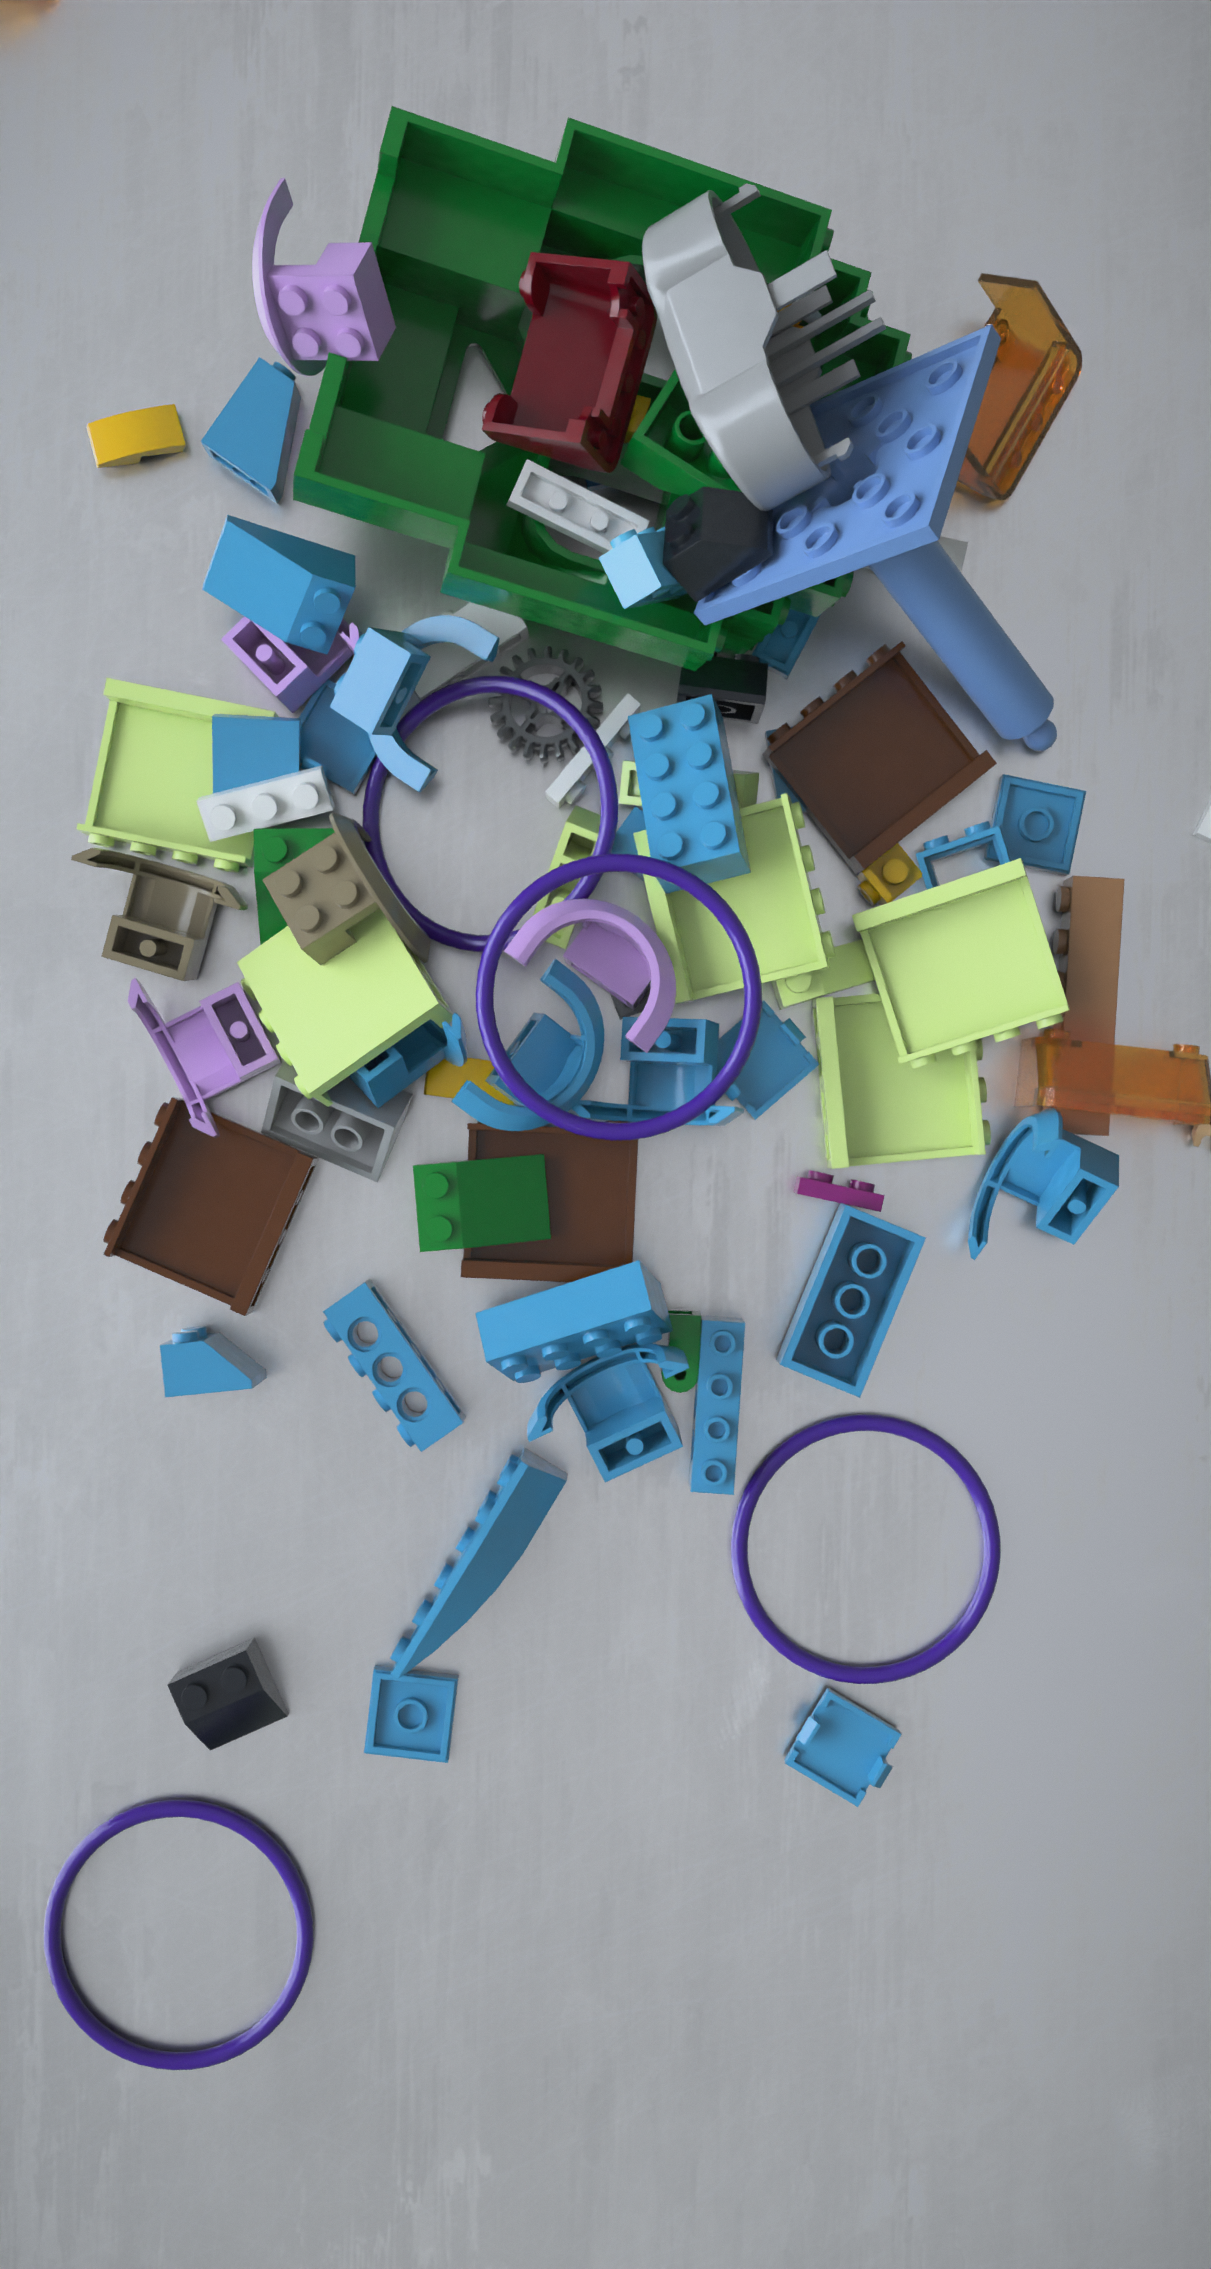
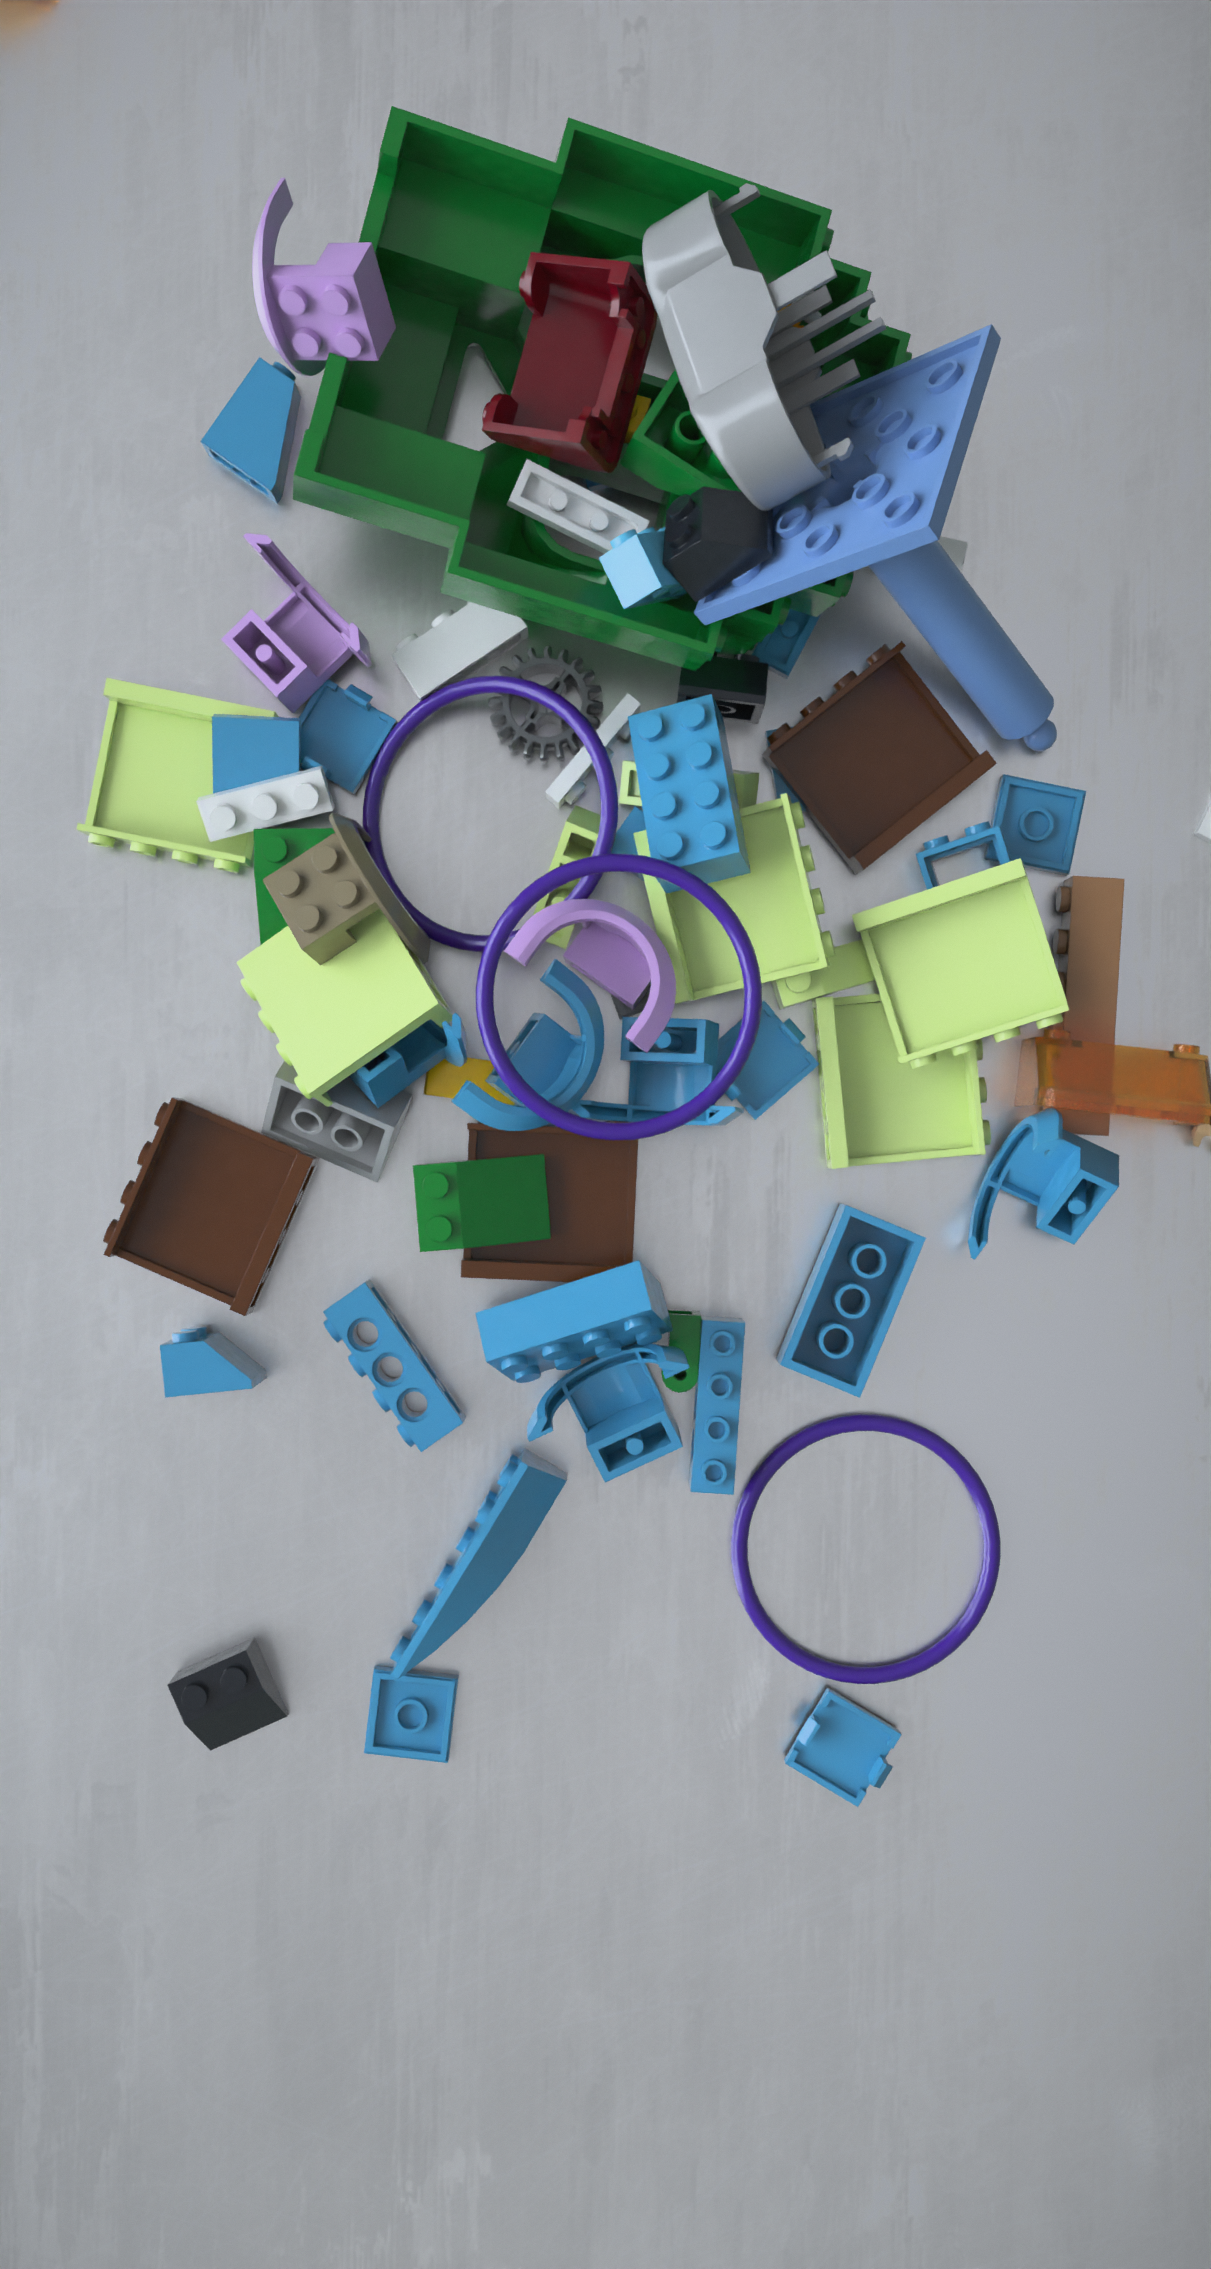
(135, 434): yellow slope -> none
(163, 915): dark tan piece -> none
(166, 2059): dark purple piece -> none
(208, 1046): lavender piece -> none
(282, 582): dark azure slope -> none
(385, 676): piece -> none
(857, 1194): magenta plate -> none
(888, 876): yellow bracket -> none
(1025, 387): clear orange windscreen -> none

